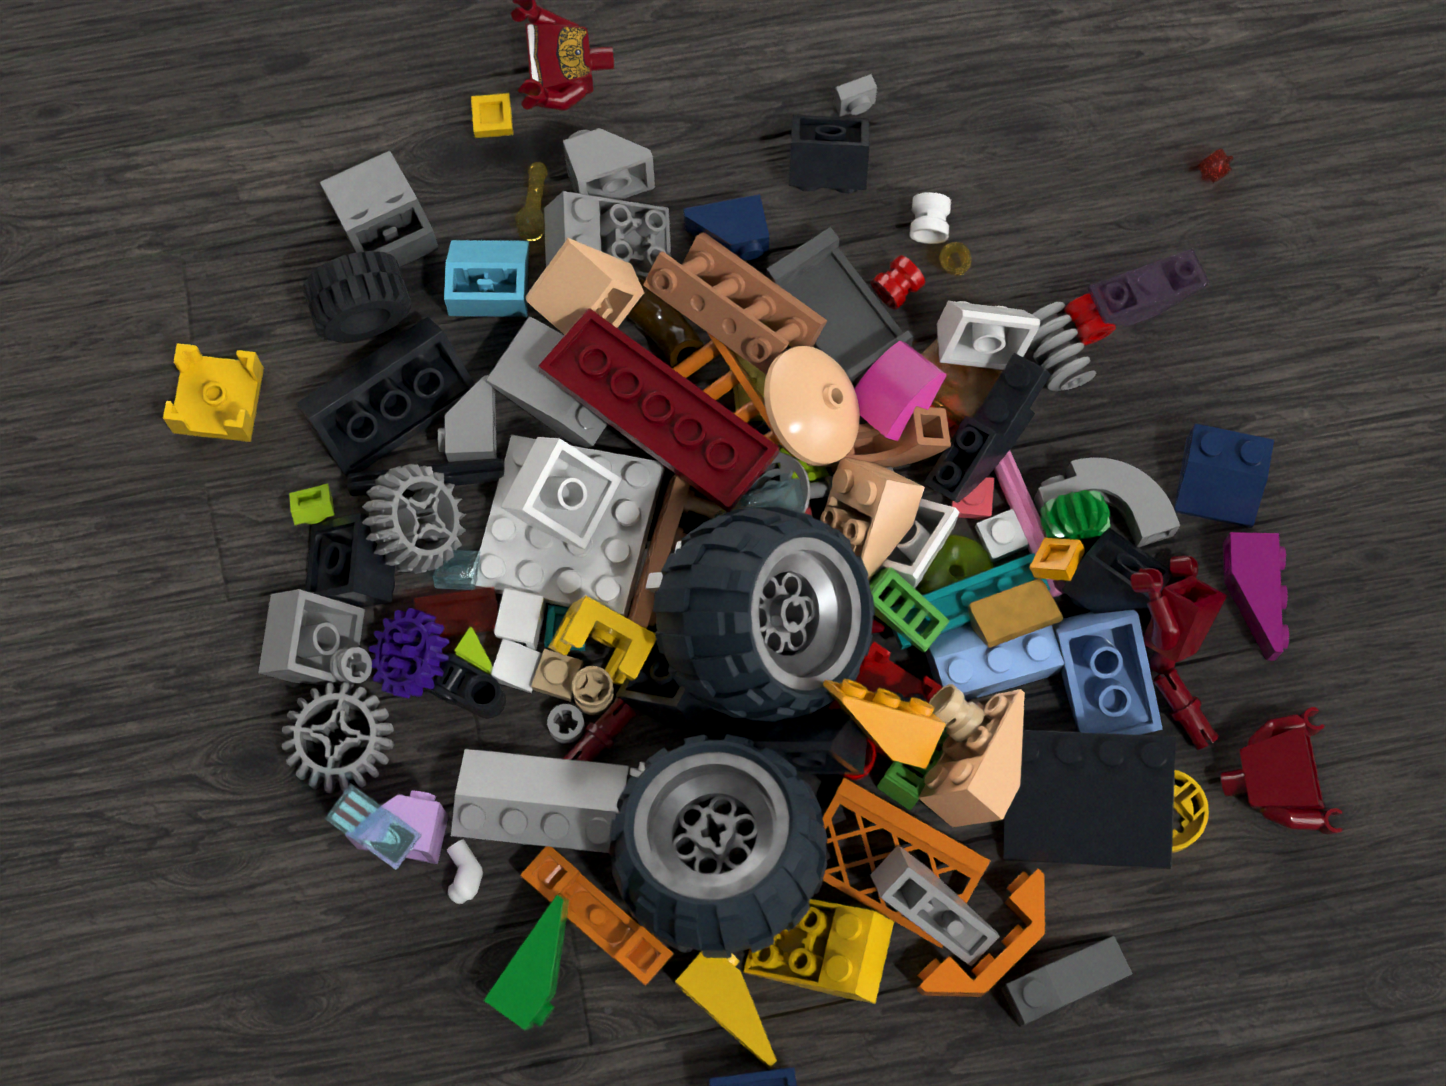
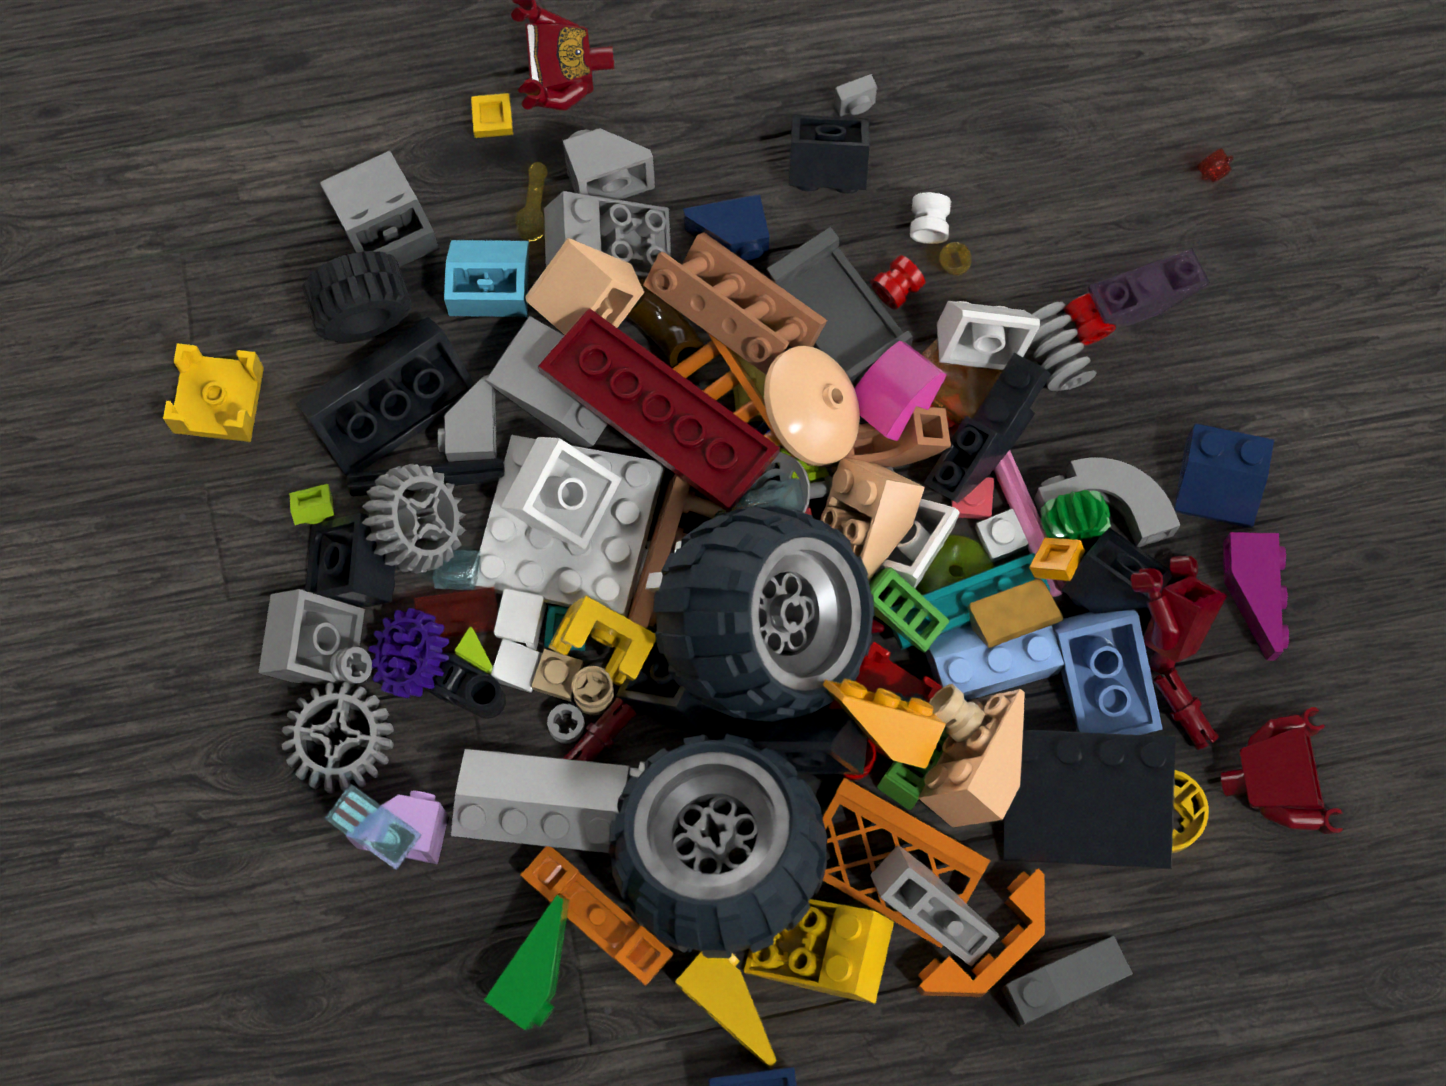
(468, 874): white arm -> none

